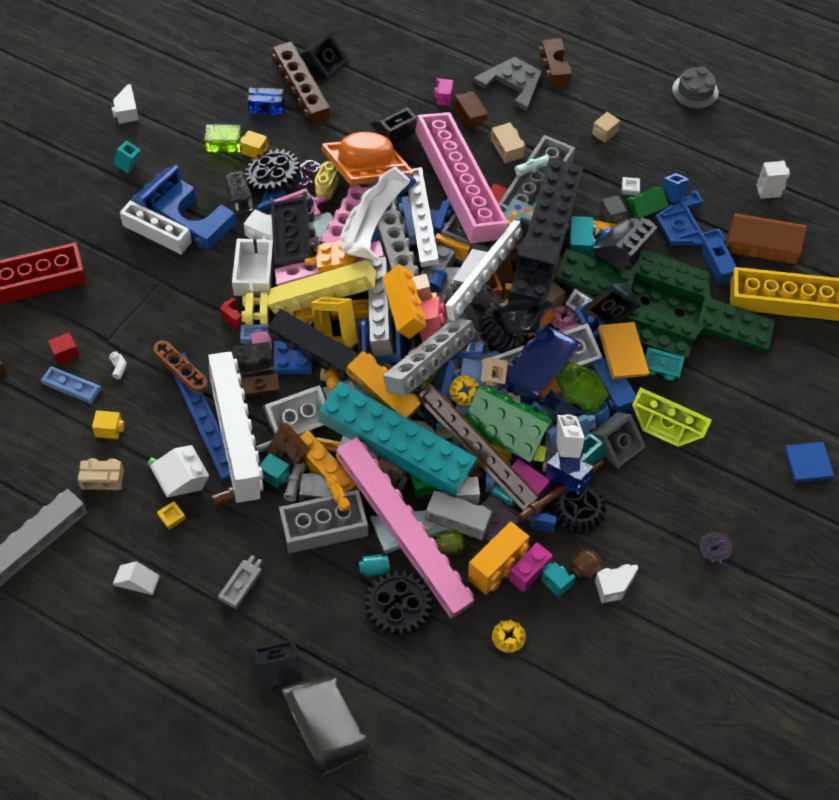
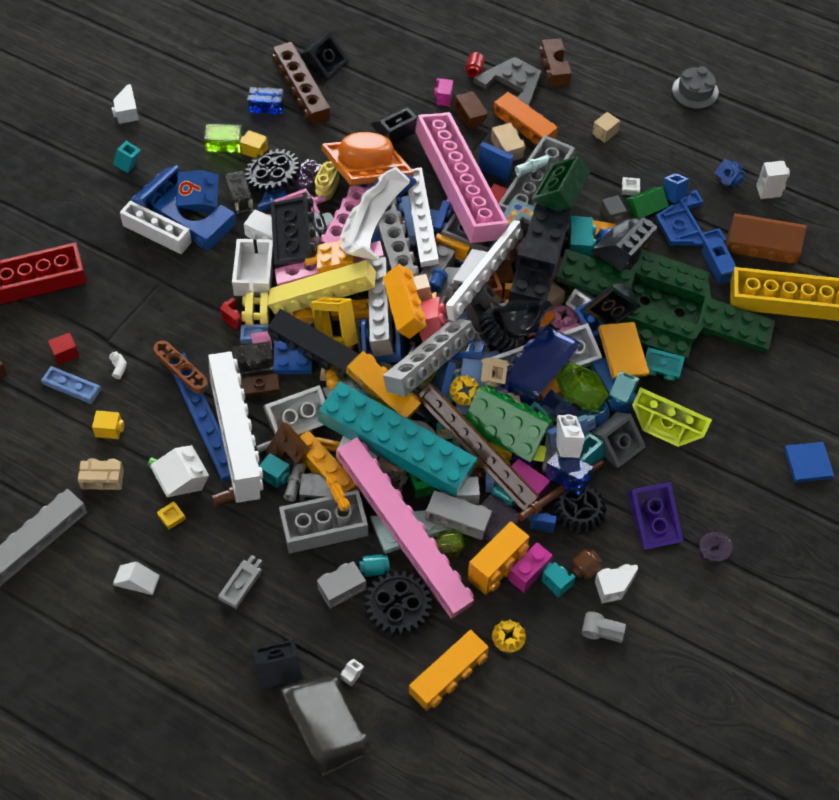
(197, 191): none -> blue slope
(319, 224): none -> black piece
(341, 584): none -> light grey brick
(351, 672): none -> white piece
(449, 670): none -> light orange brick
(475, 64): none -> red brick
(495, 162): none -> blue tile
(524, 118): none -> orange brick
(562, 184): none -> dark green slope
(597, 627): none -> light grey piece
(624, 387): none -> teal brick
(655, 515): none -> dark purple slope
(730, 173): none -> blue brick

